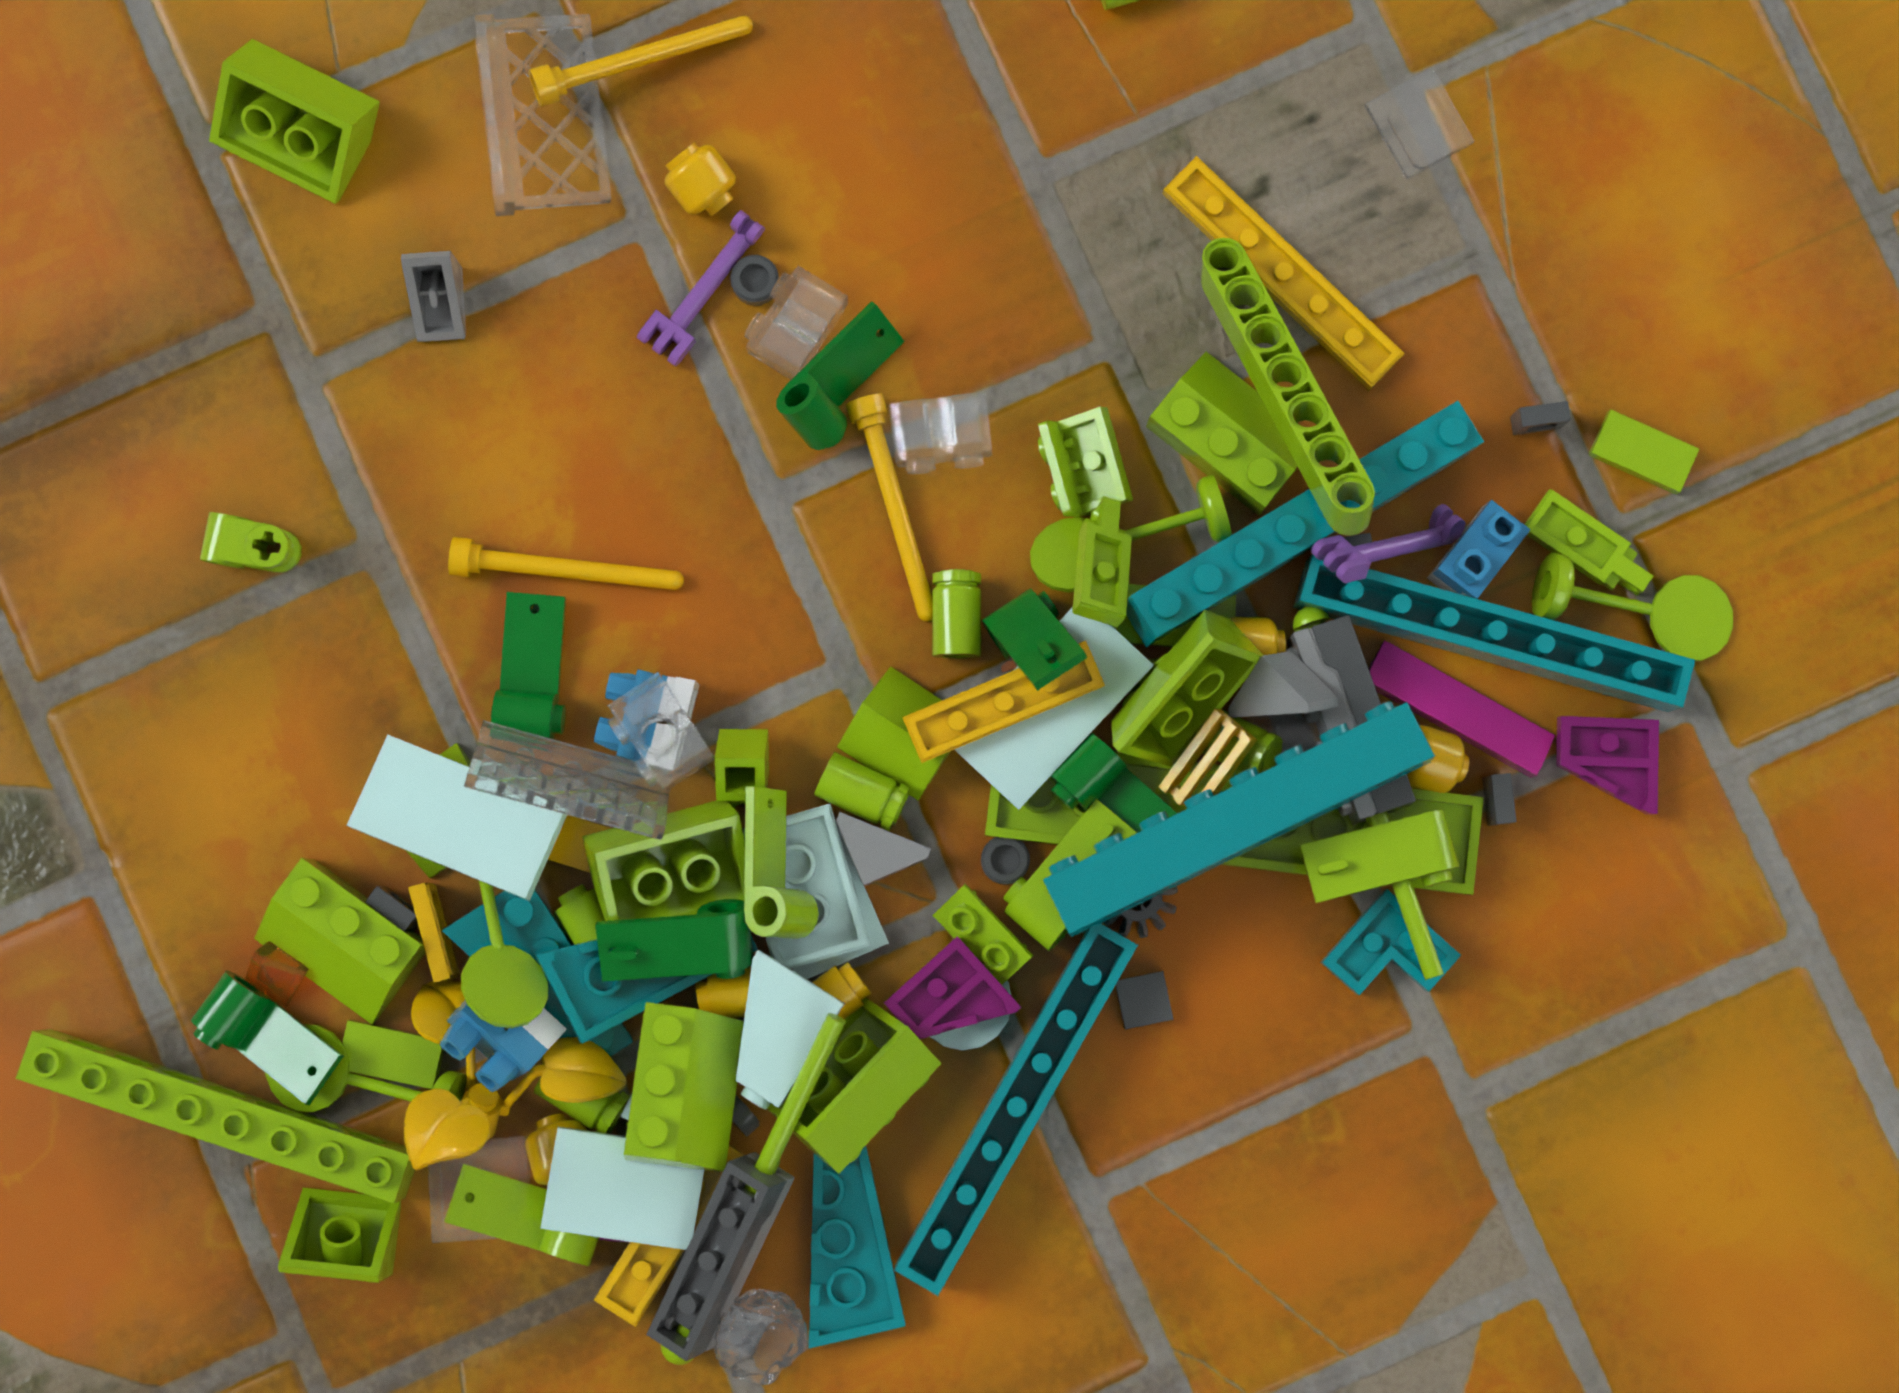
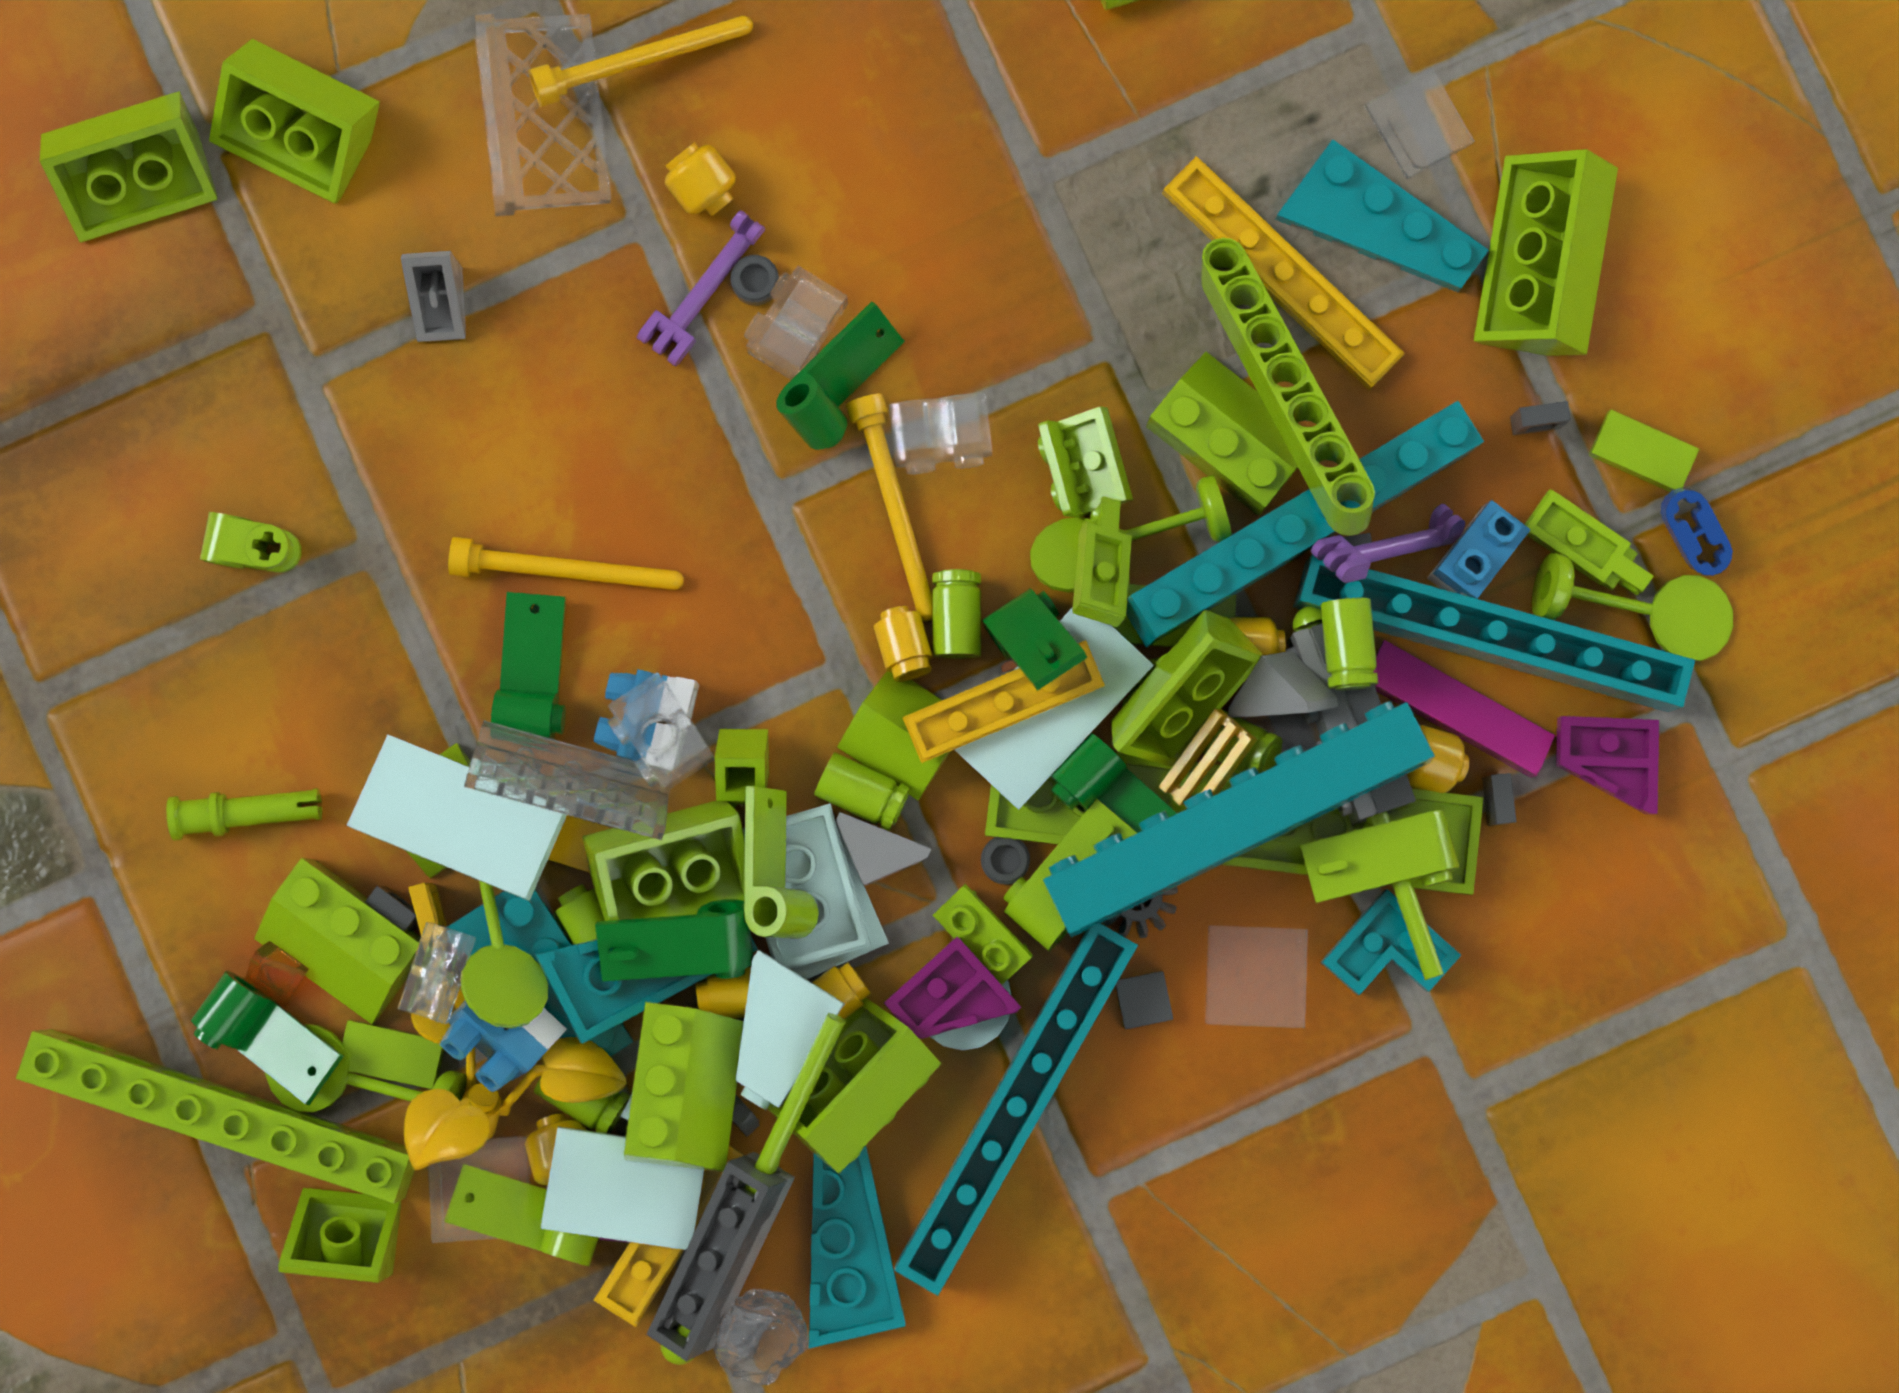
(127, 166): none -> lime slope
(219, 813): none -> lime pin
(436, 972): none -> clear hips
(903, 643): none -> yellow brick
(1256, 976): none -> clear tile
(1349, 643): none -> lime piece
(1367, 211): none -> teal wing
(1546, 252): none -> lime slope
(1706, 525): none -> blue beam

